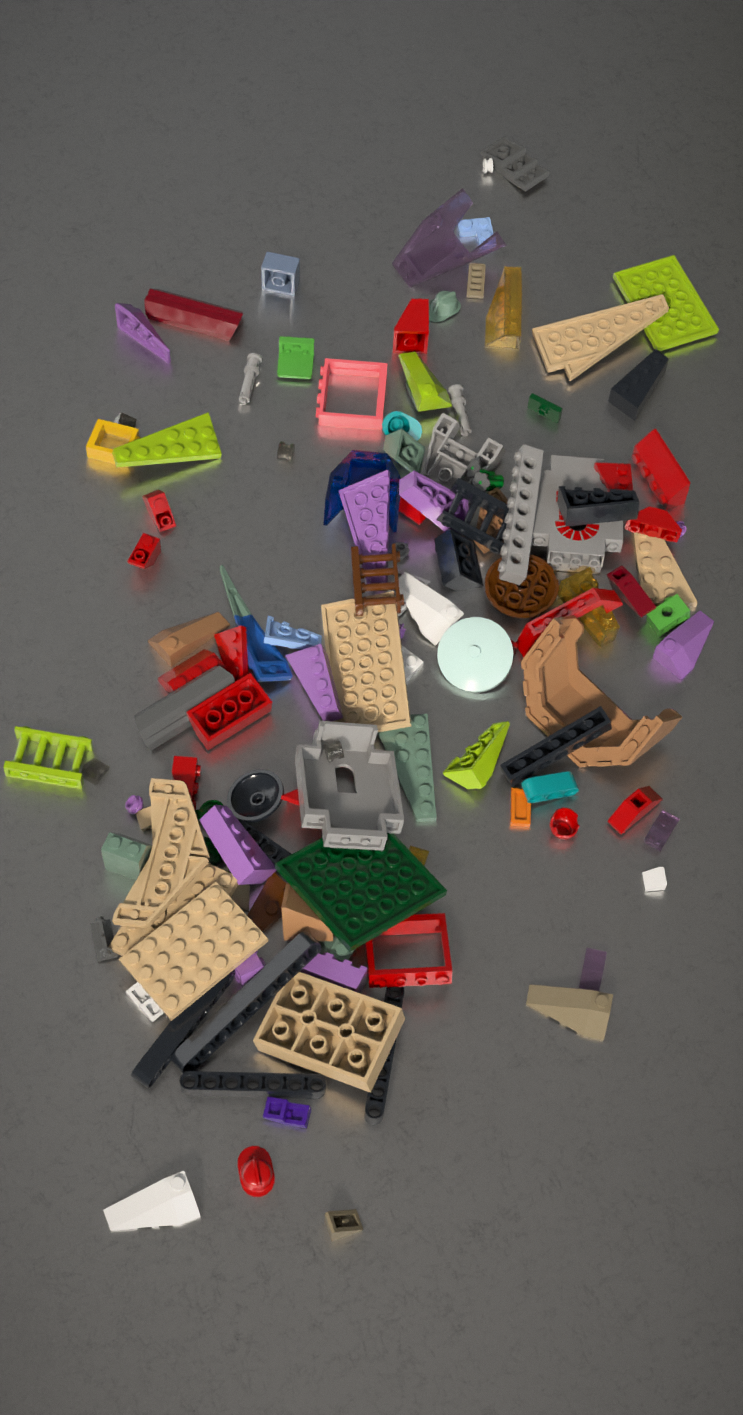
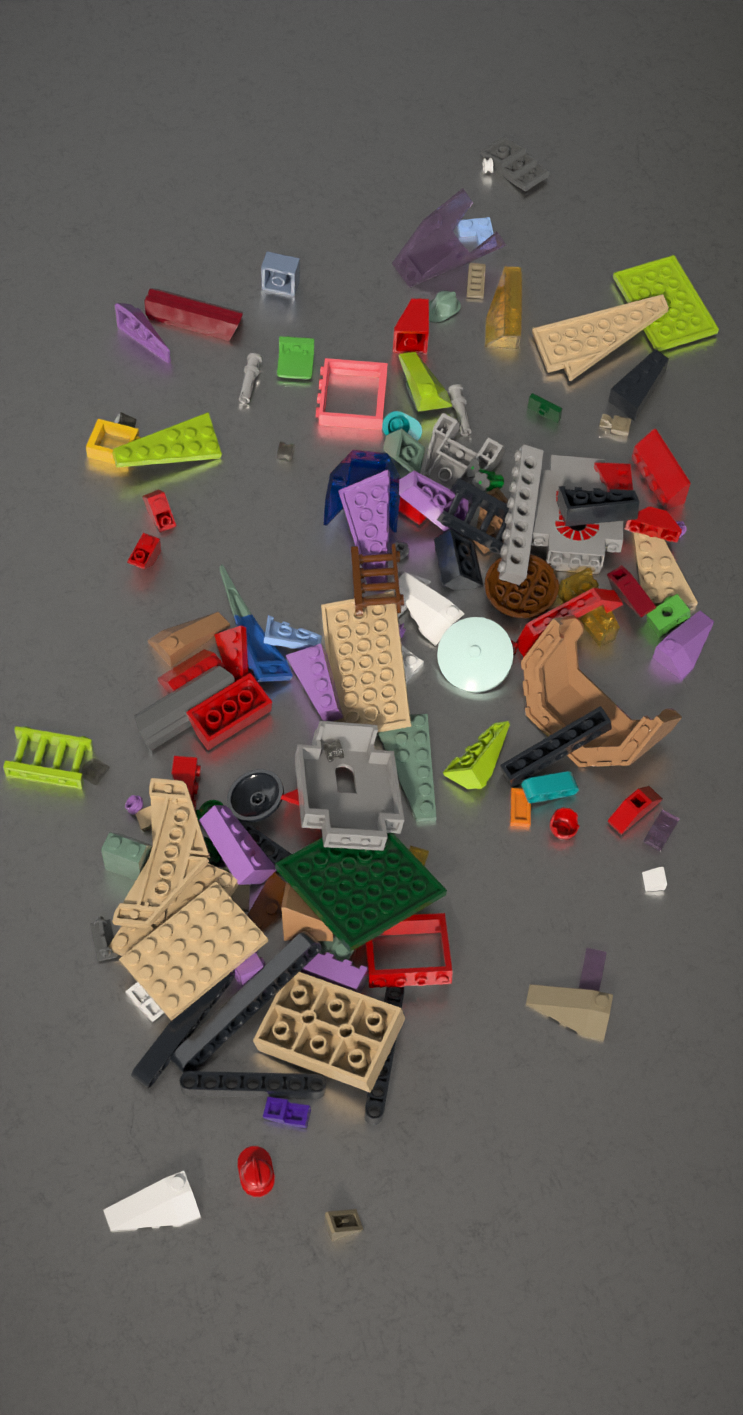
(618, 425): none -> dark tan plate

